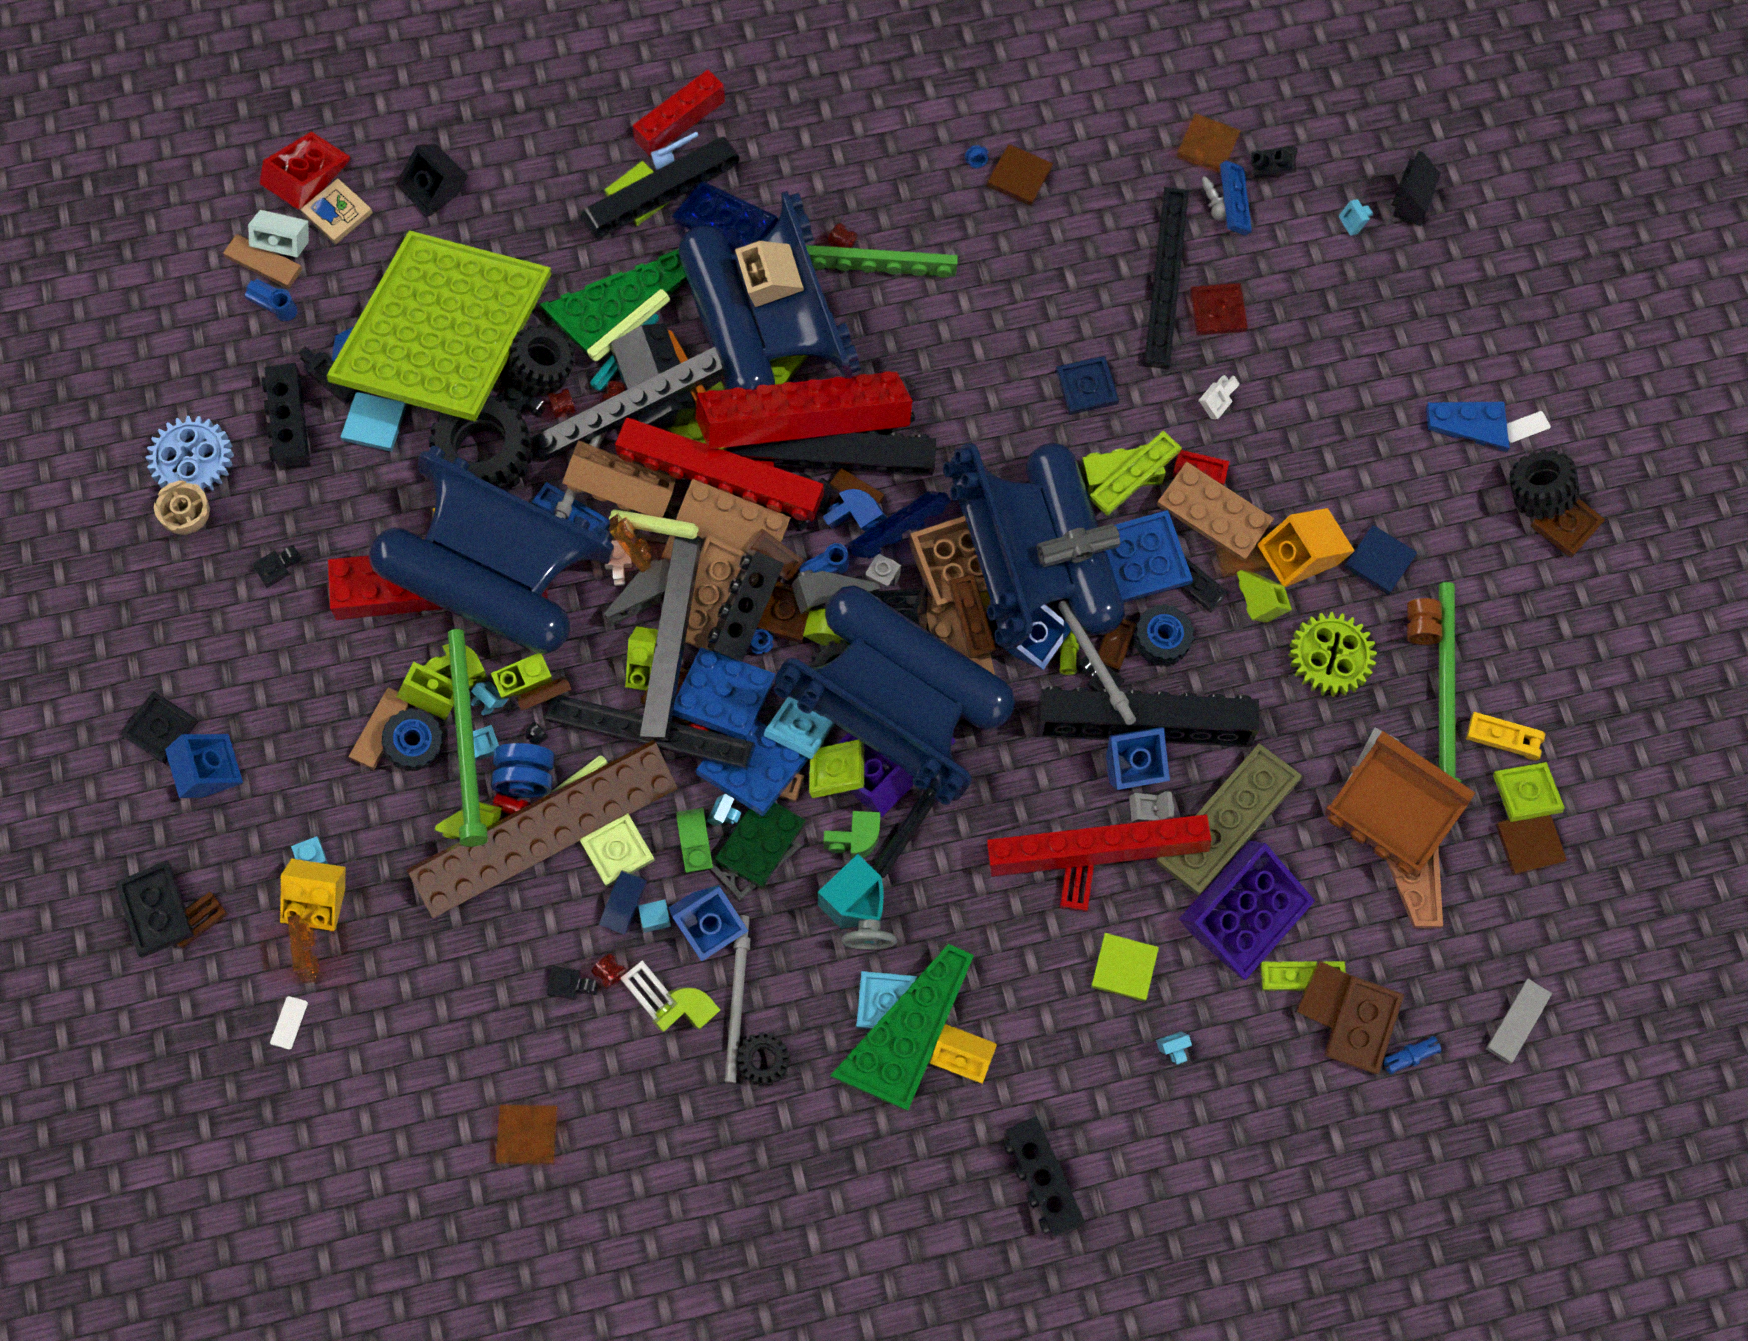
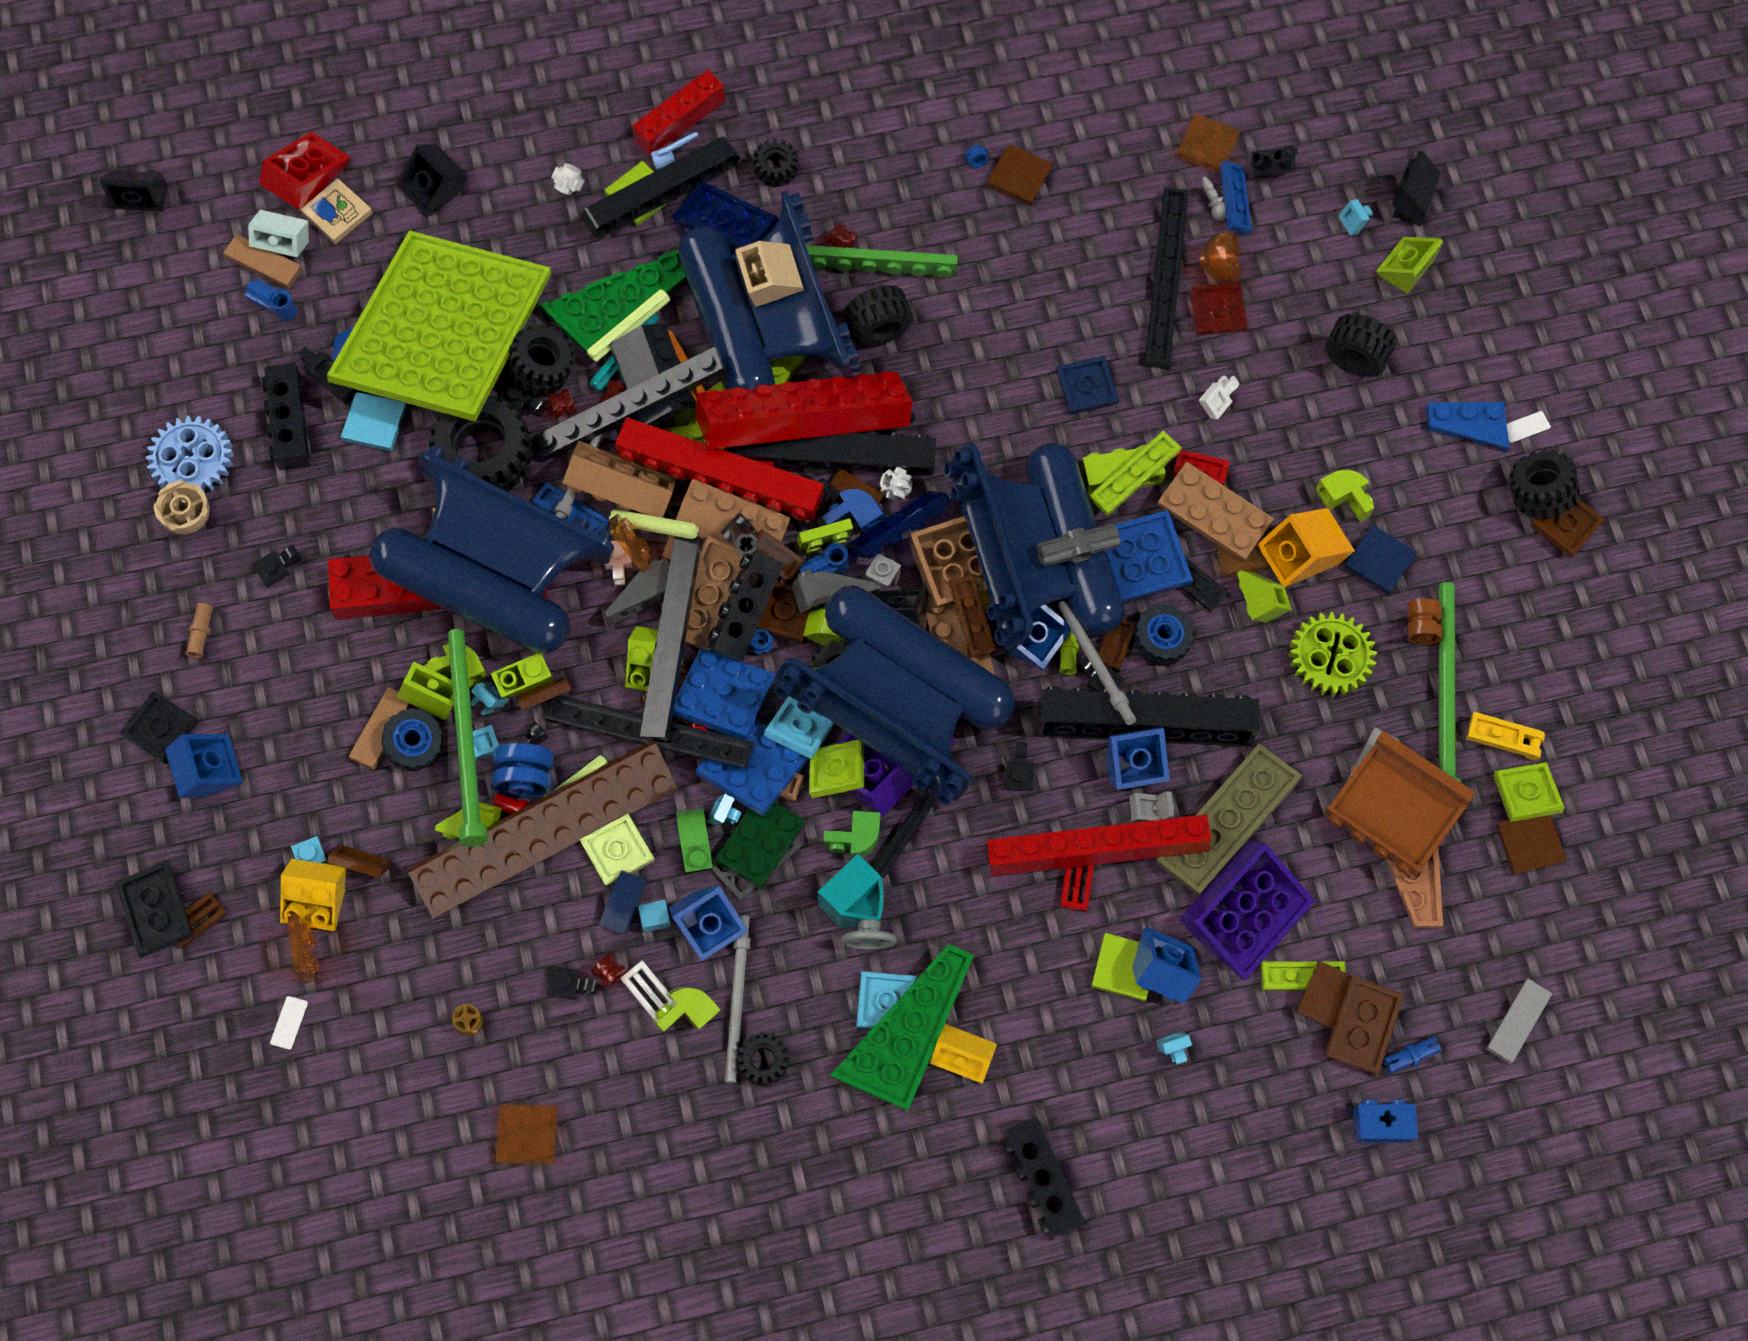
(135, 190): none -> black slope
(199, 630): none -> medium nougat pin
(359, 861): none -> reddish brown tile
(465, 1014): none -> pearl gold wheel
(567, 179): none -> white gear
(740, 534): none -> black piece
(772, 150): none -> black tyre
(829, 534): none -> lime plate
(878, 315): none -> black tyre
(896, 483): none -> white gear
(1019, 772): none -> black plate
(1166, 966): none -> blue slope
(1222, 257): none -> clear orange cylinder
(1346, 487): none -> lime brick
(1360, 345): none -> black tyre
(1371, 1130): none -> blue brick
(1409, 261): none -> lime slope

